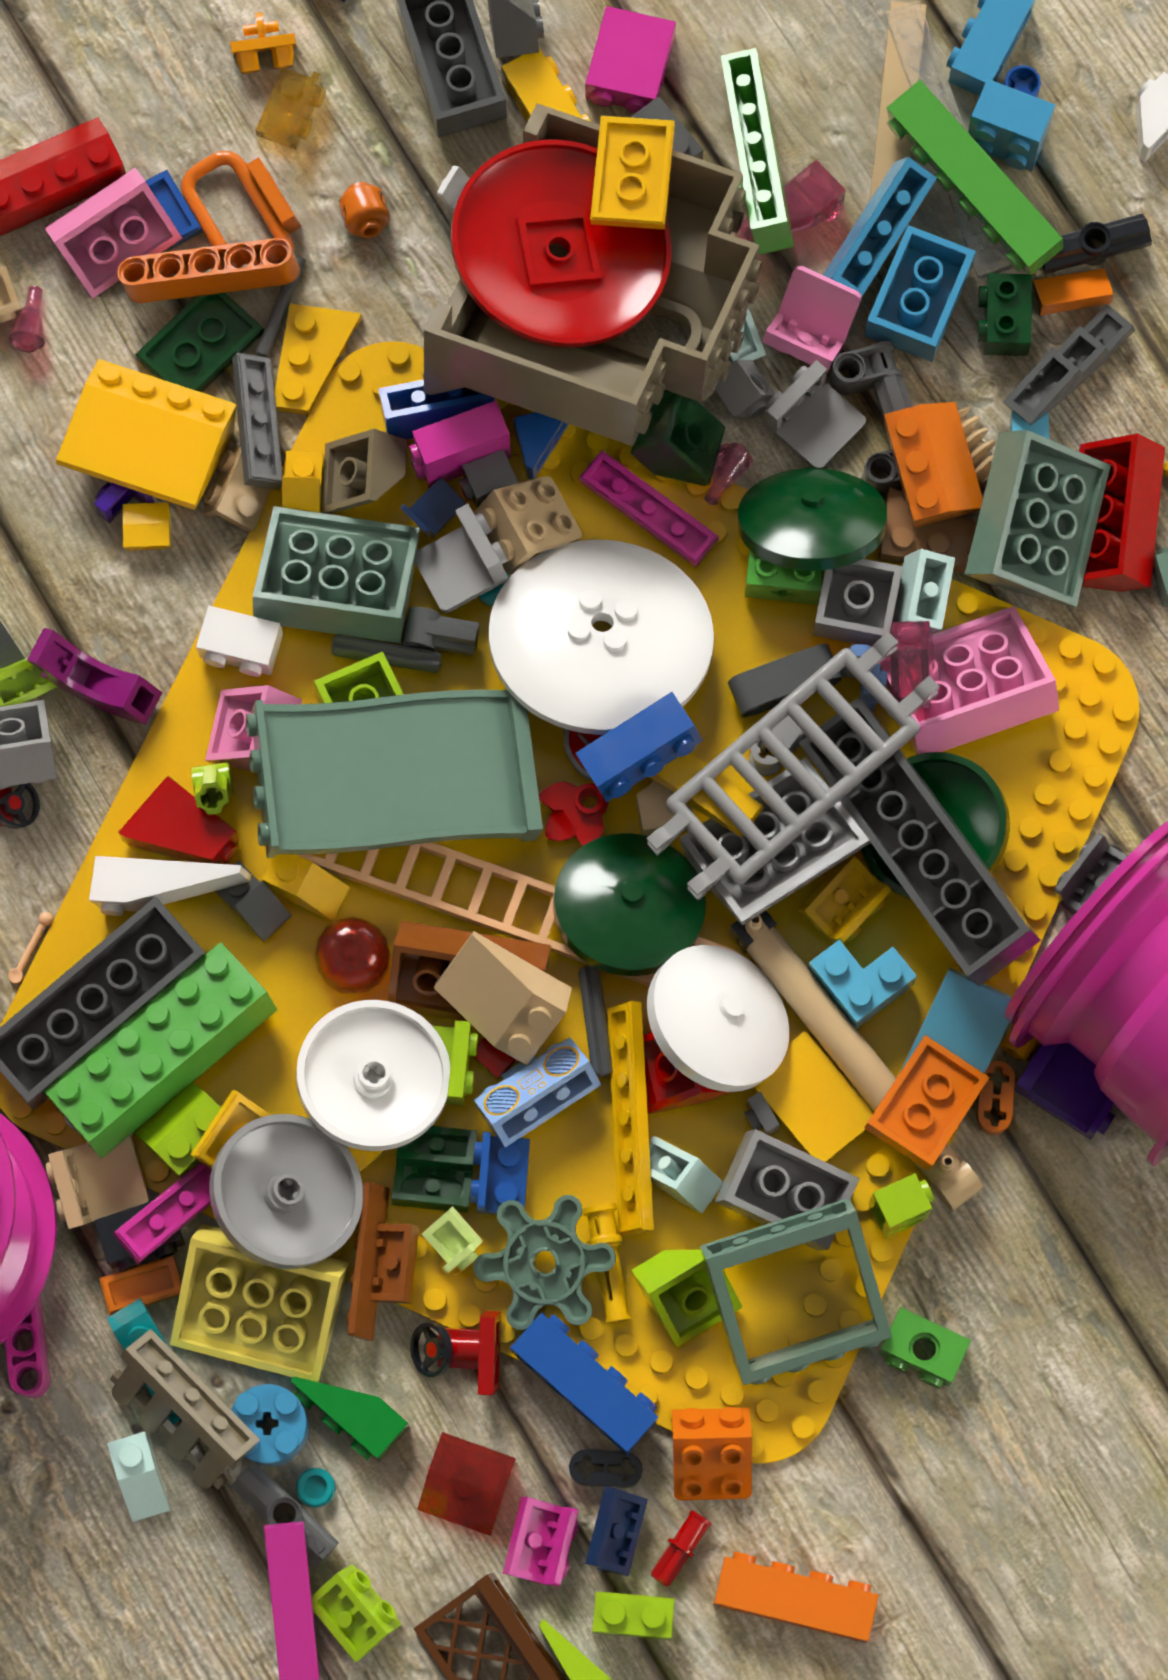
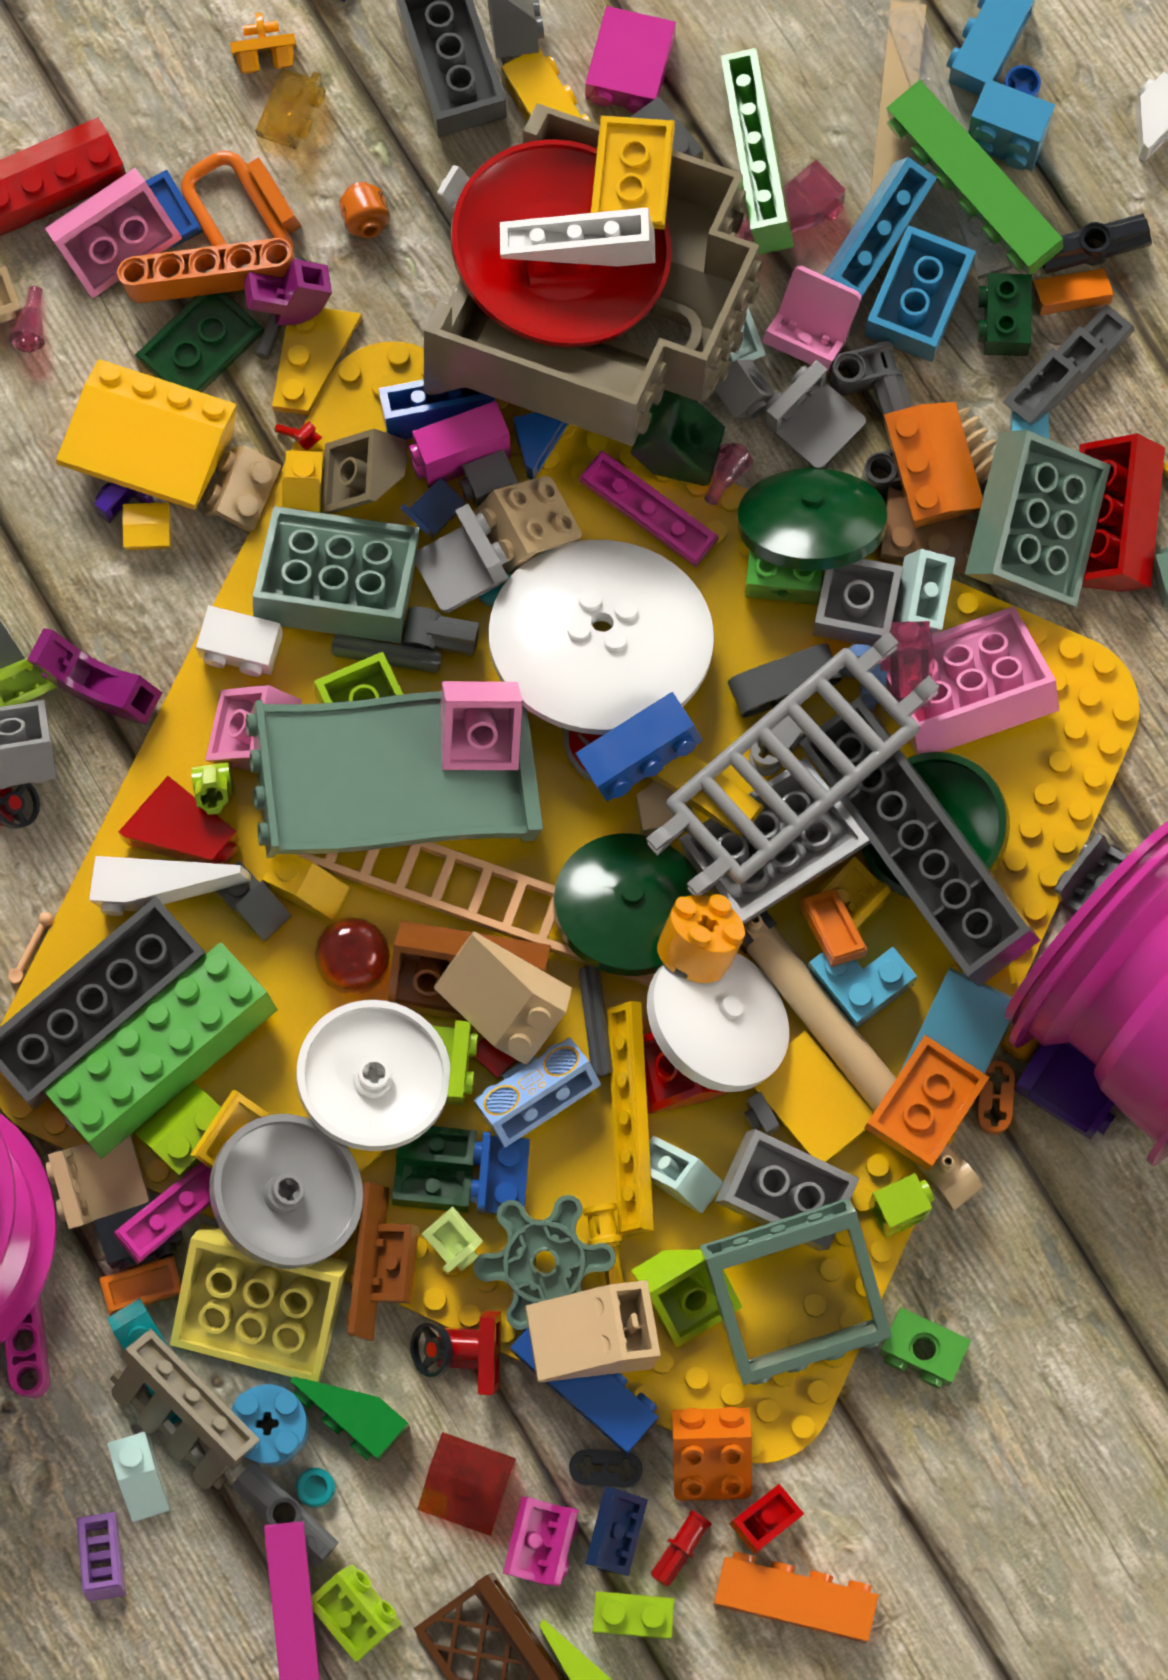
(108, 1588): none -> medium lavender slope
(257, 421): dark grey tile -> none
(291, 298): none -> magenta brick
(304, 436): none -> red hand
(480, 725): none -> bright pink slope
(569, 814): red plate -> none
(588, 238): none -> white slope
(594, 1332): none -> tan slope
(701, 937): none -> light orange brick
(766, 1519): none -> red slope
(833, 927): none -> orange tile

